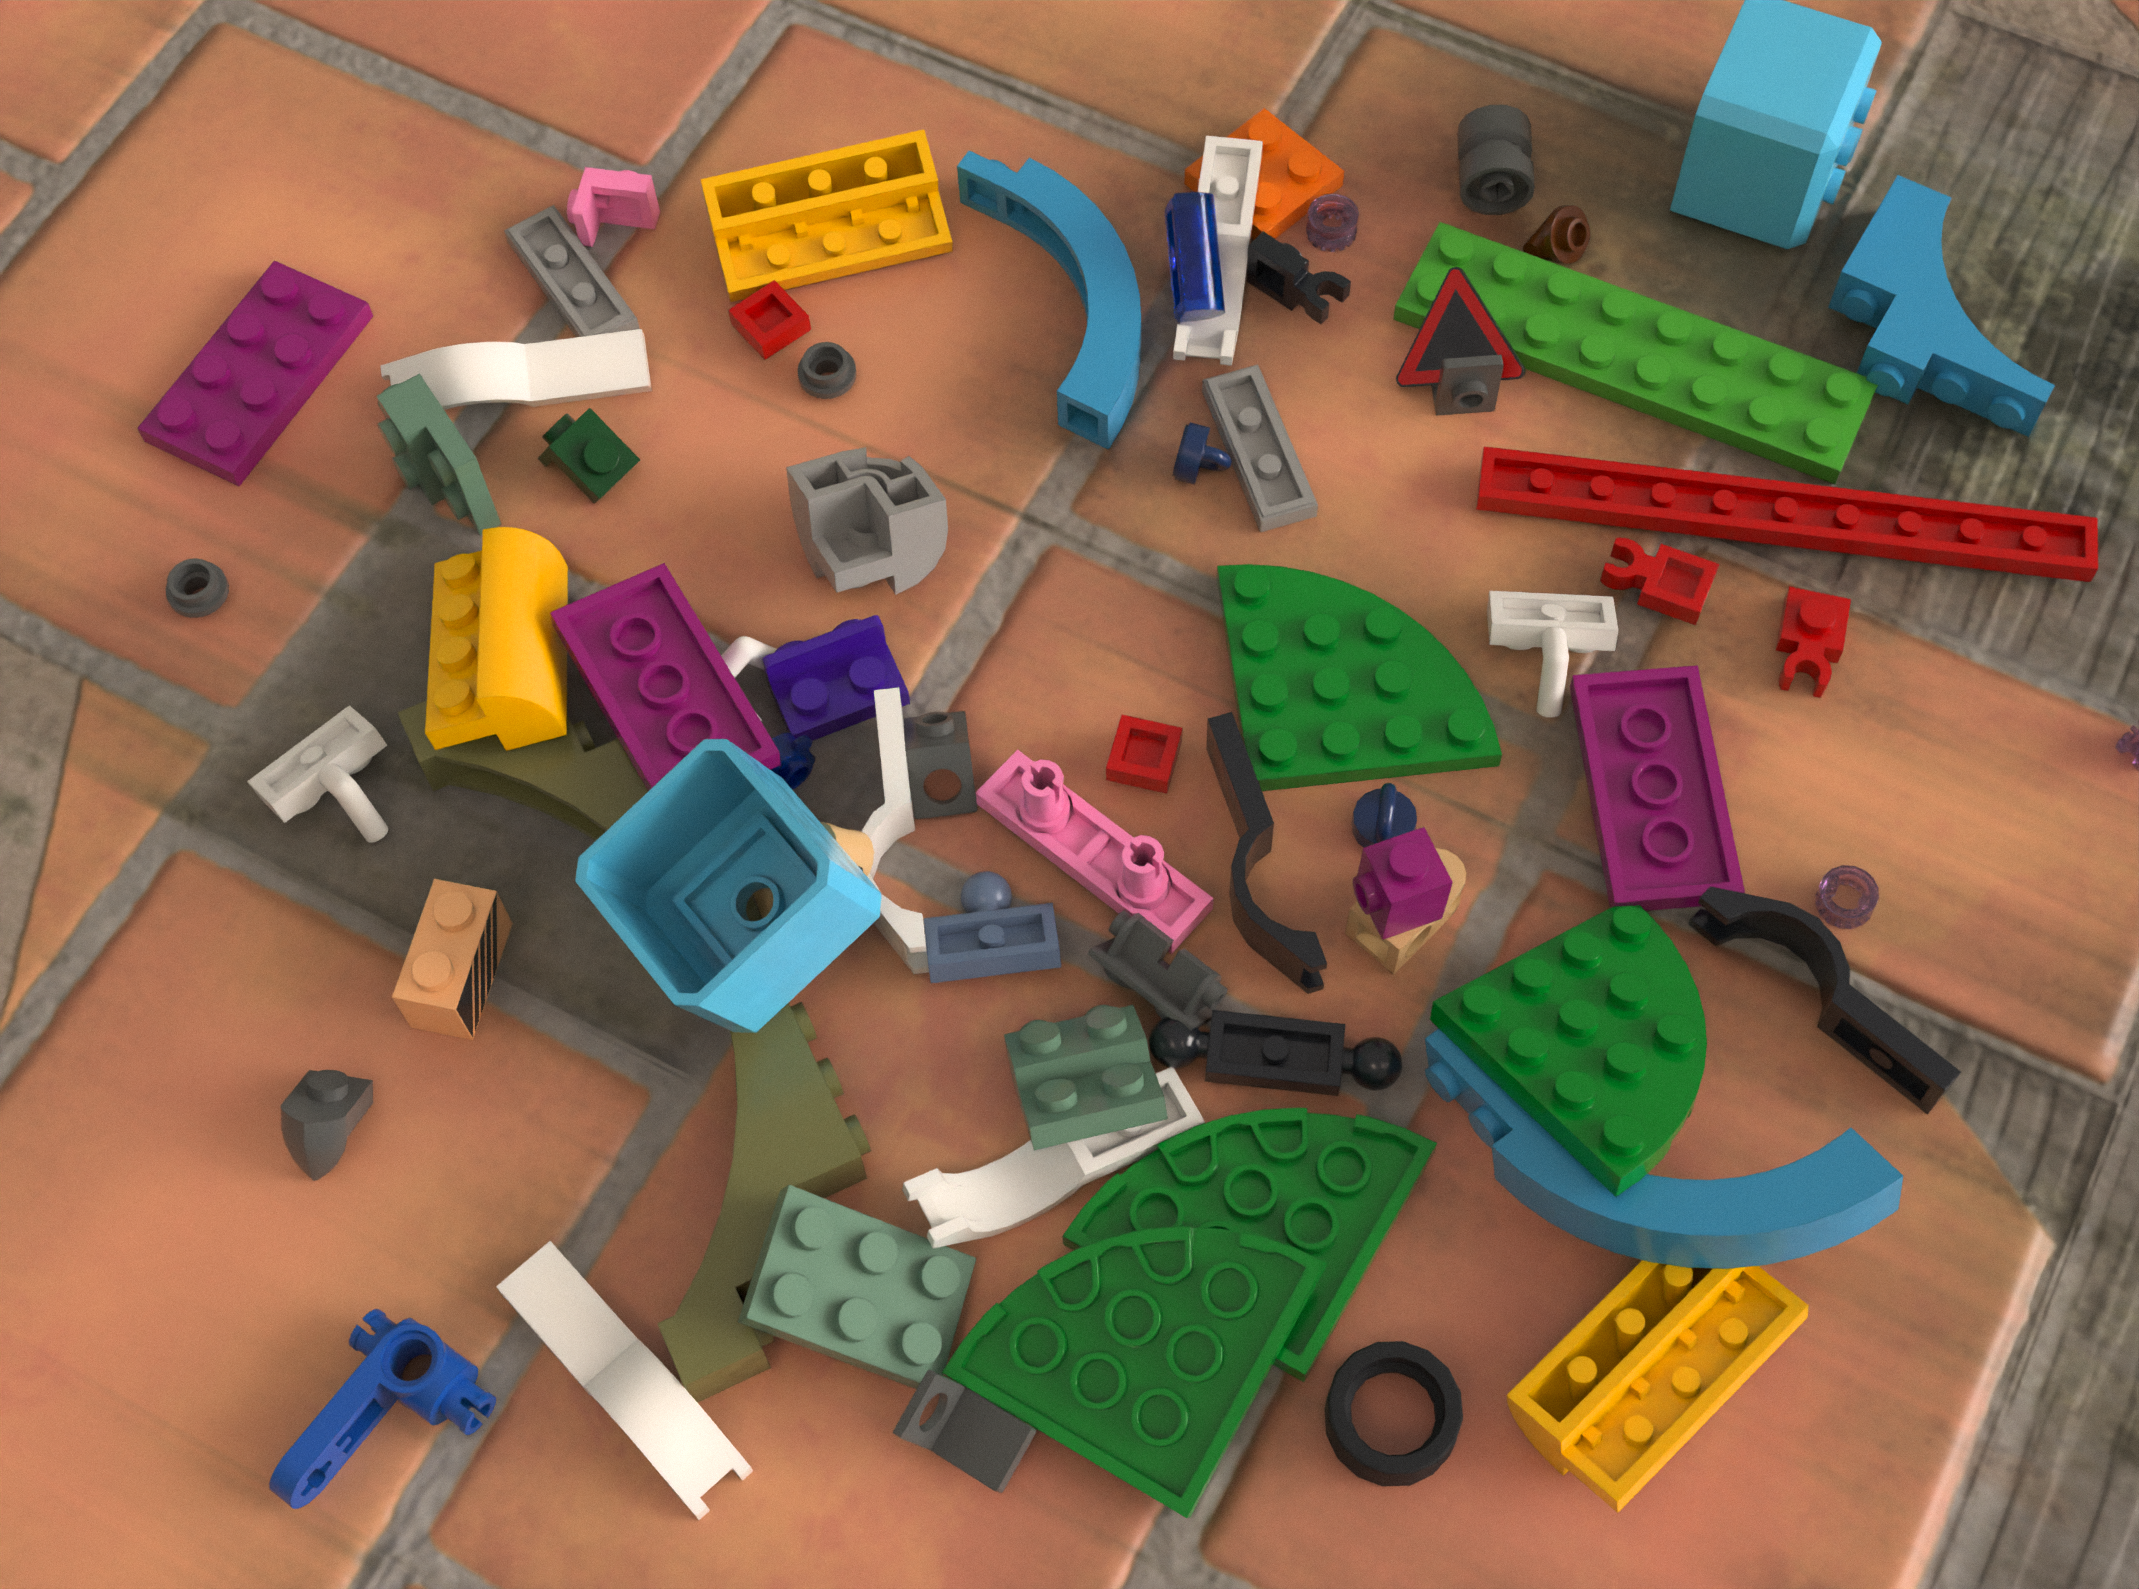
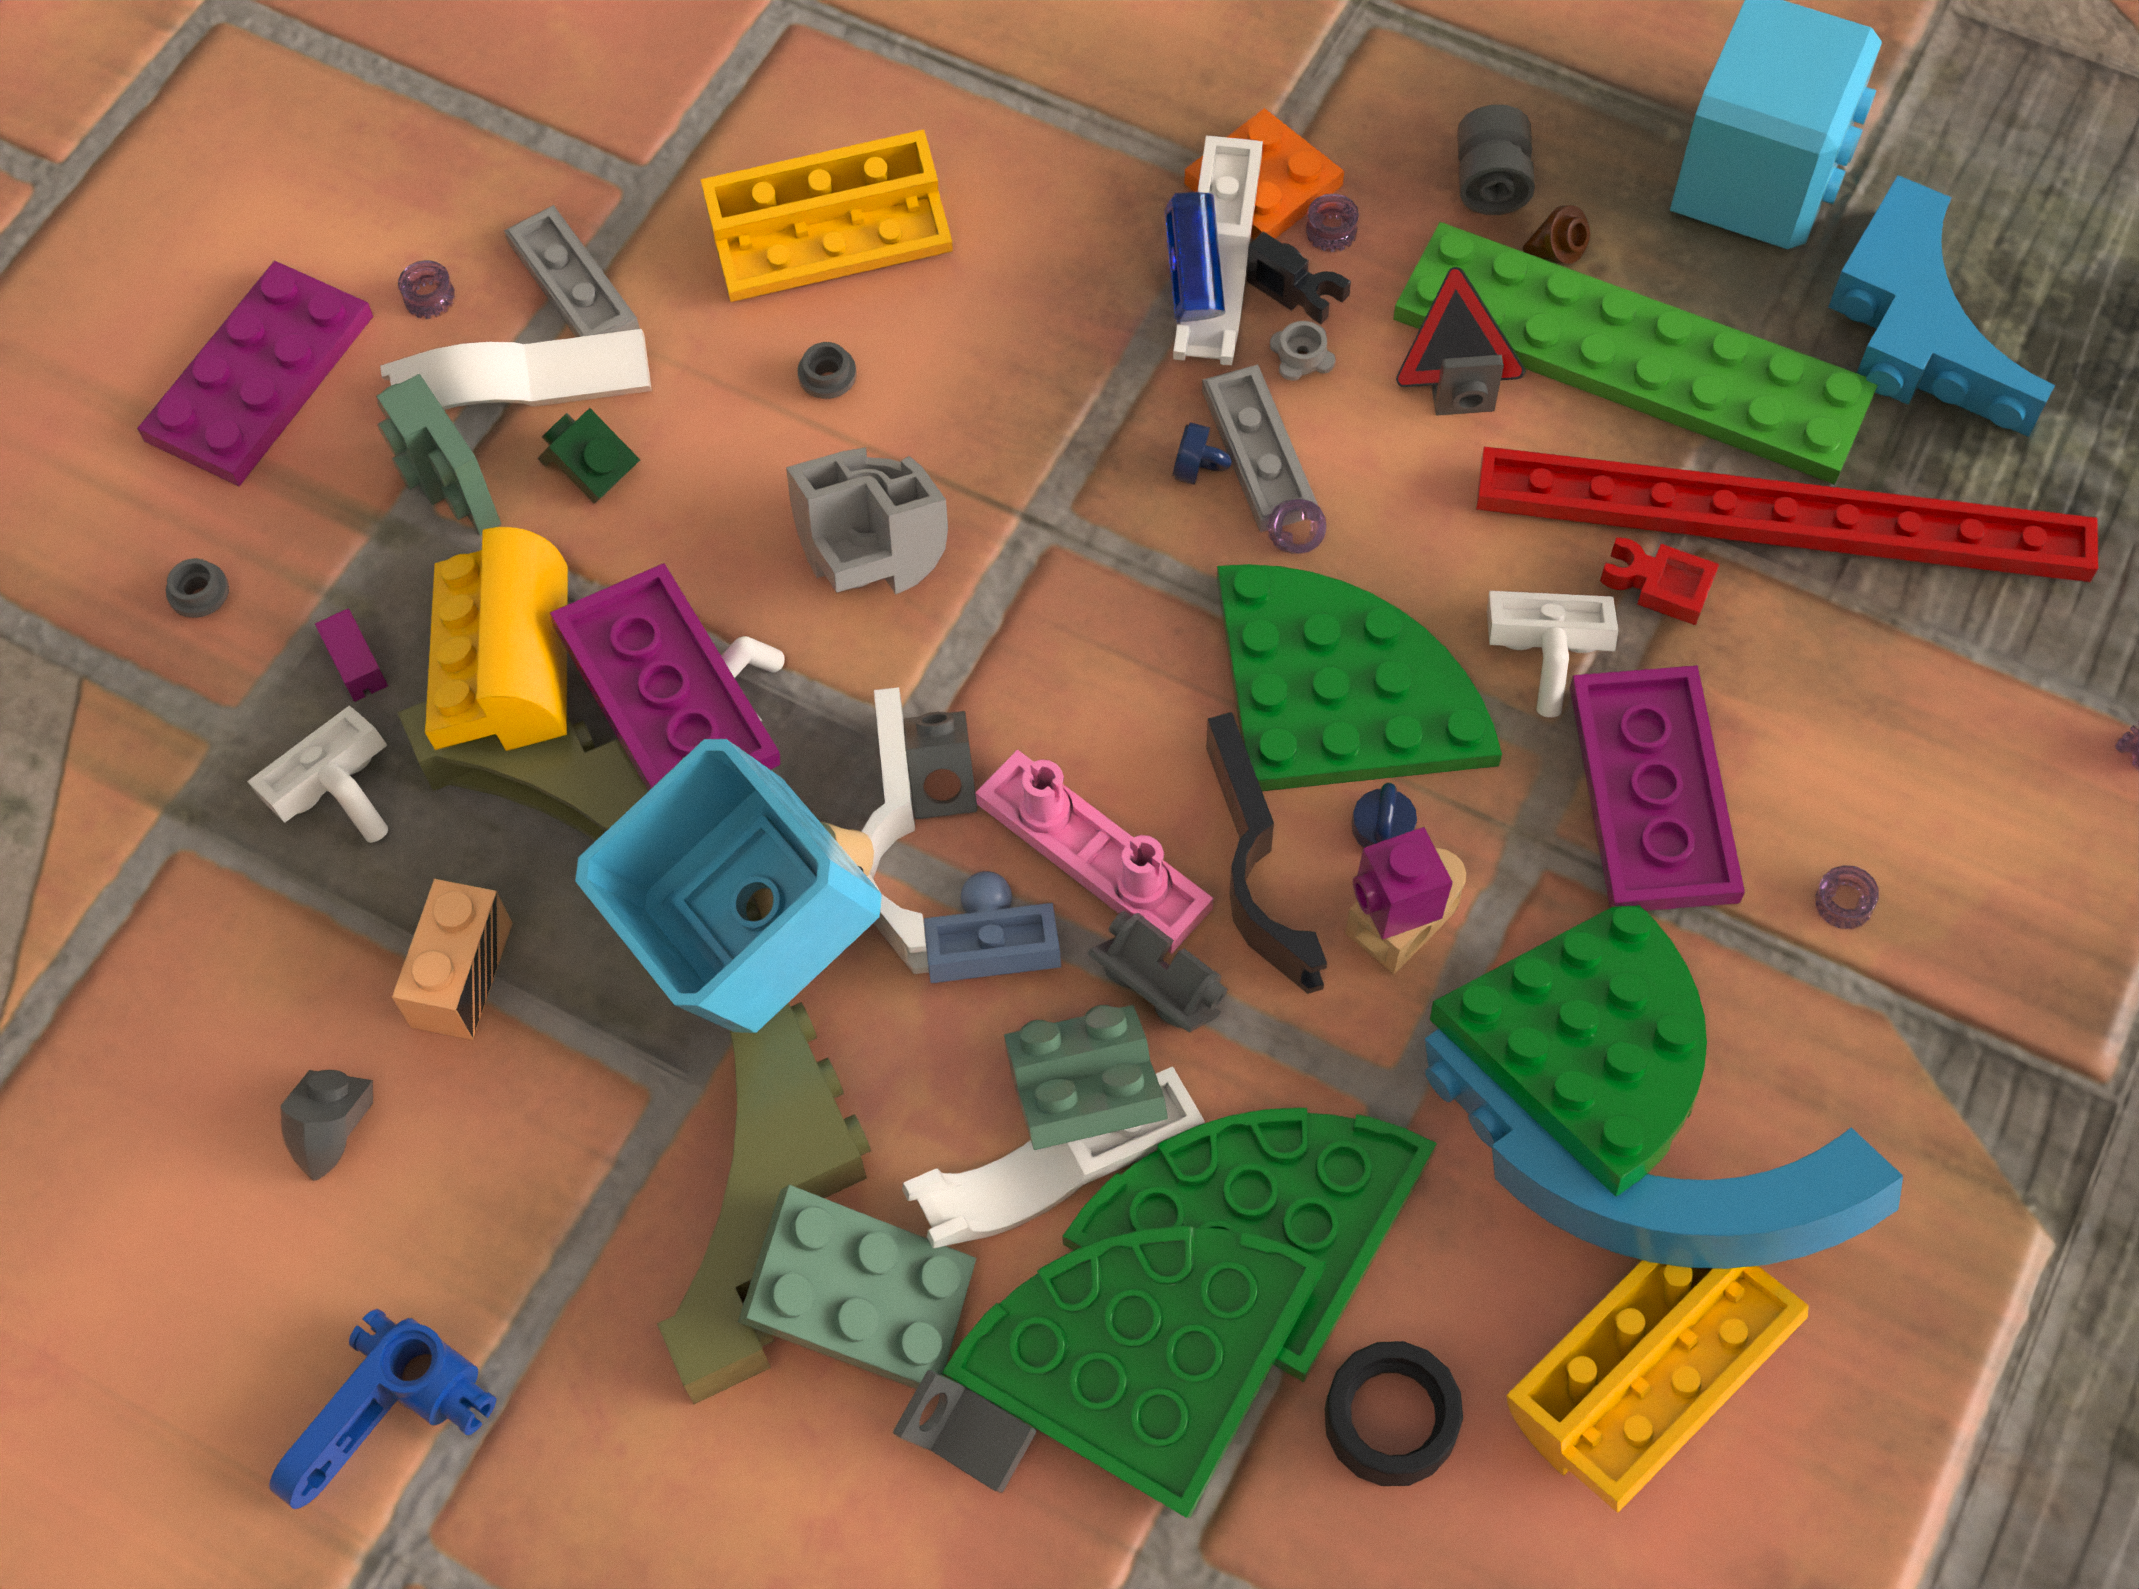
(351, 654): none -> magenta piece
(429, 303): none -> bush
(612, 199): bright pink bracket -> none
(622, 1376): white piece -> none
(769, 319): red plate -> none
(794, 758): clear blue plate -> none
(832, 678): dark purple bracket -> none
(1085, 244): dark azure arch -> none
(1144, 754): red plate -> none
(1276, 1053): black plate -> none
(1284, 539): none -> bush
(1302, 337): none -> light grey plate
(1813, 633): red plate -> none
(1845, 1013): black piece -> none

